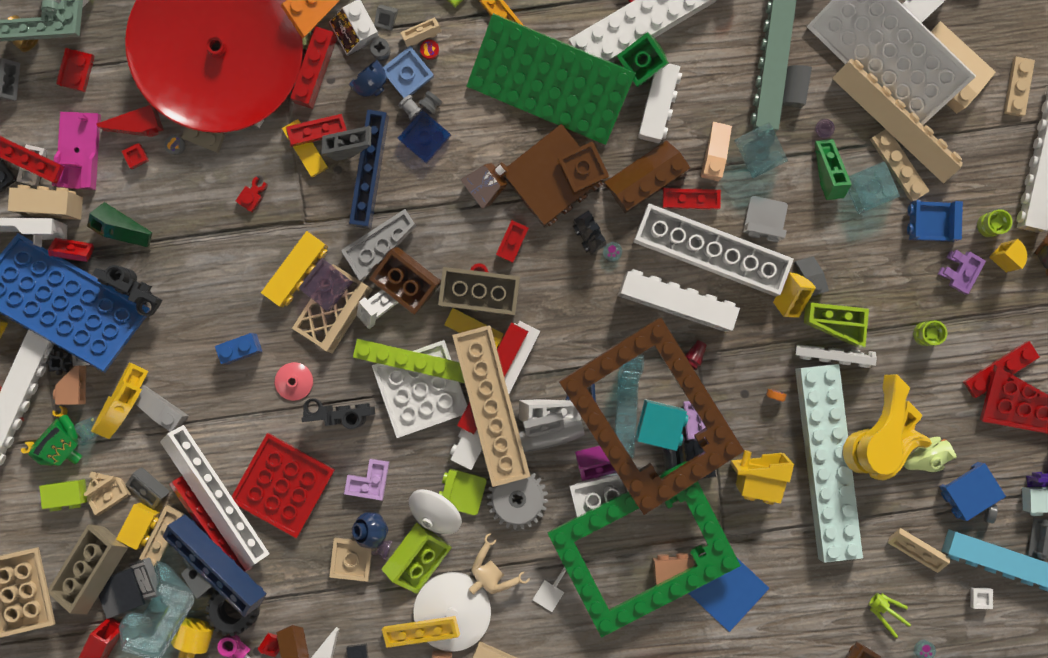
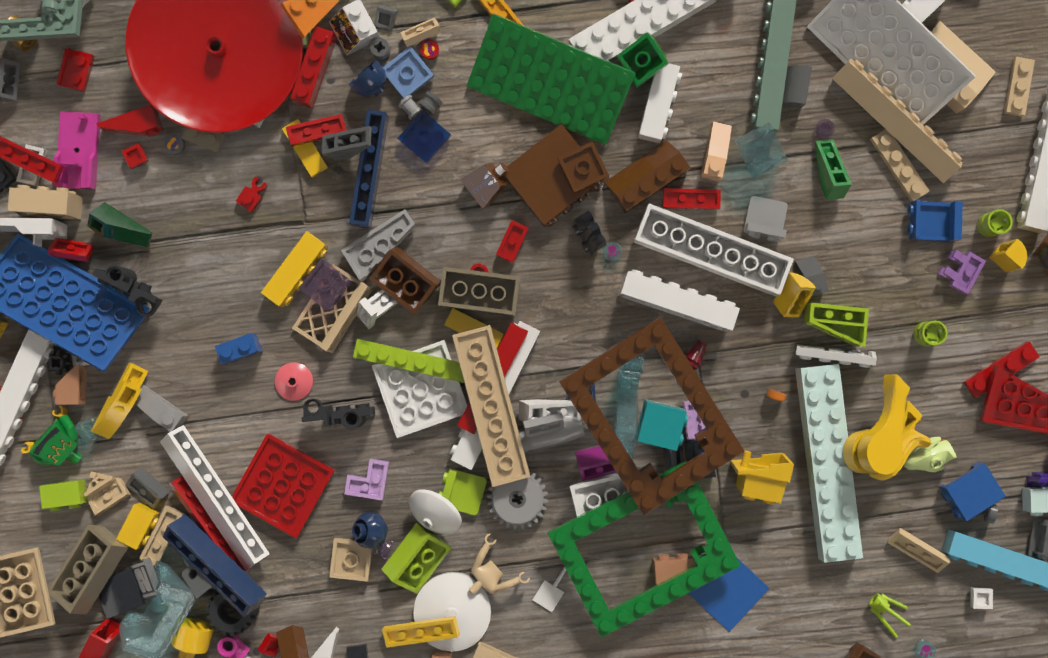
(872, 188): clear light blue brick -> none

